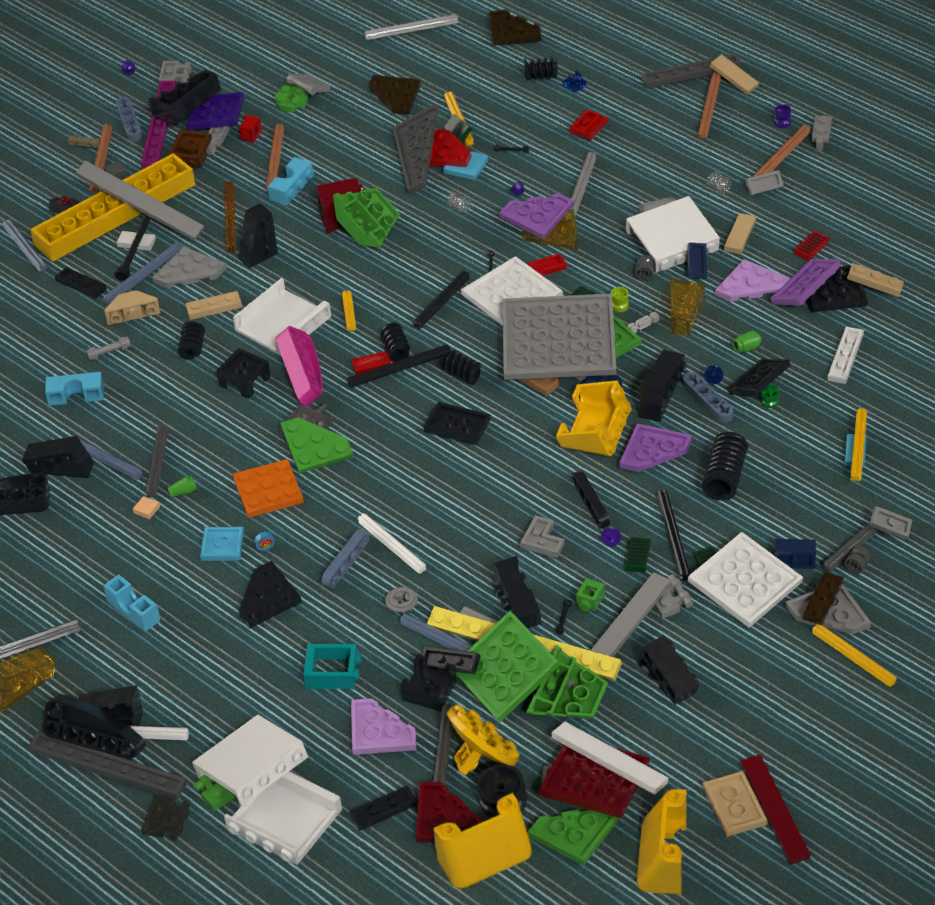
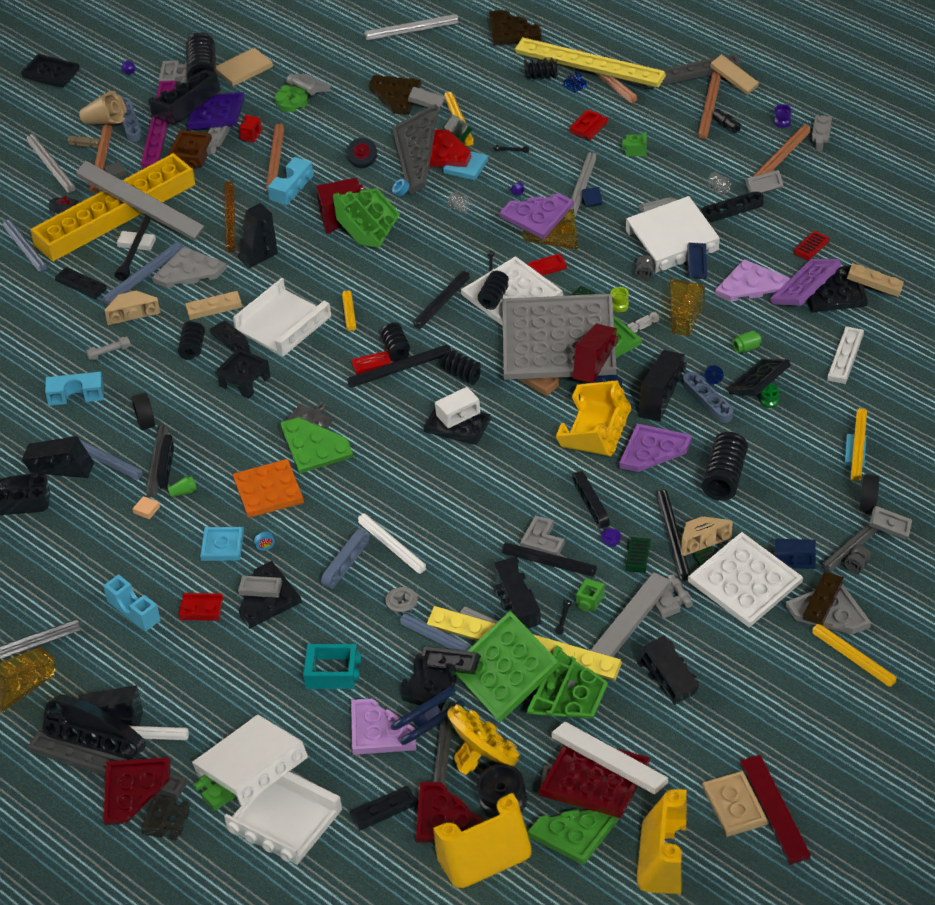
(50, 70): none -> black plate
(51, 163): none -> light grey axle
(104, 110): none -> tan cone
(131, 786): none -> dark red plate
(143, 411): none -> black tyre
(165, 461): none -> black tile
(200, 54): none -> black piece
(201, 606): none -> red plate
(230, 336): none -> black hinge
(243, 66): none -> tan tile
(260, 586): none -> light grey tile
(301, 364): dark pink beam -> none
(362, 152): none -> black wheel
(400, 187): none -> dark azure tile
(425, 98): none -> light grey tile
(425, 716): none -> dark blue piece
(457, 407): none -> white brick
(493, 290): none -> black piece
(549, 559): none -> black axle
(591, 62): none -> light yellow plate
(592, 197): none -> dark blue tile
(593, 352): none -> dark red wedge
(617, 86): none -> nougat axle
(635, 145): none -> bright green brick
(704, 533): none -> tan slope
(726, 120): none -> black pin
(740, 233): tan tile -> none
(750, 200): none -> black beam
(869, 493): none -> black tyre

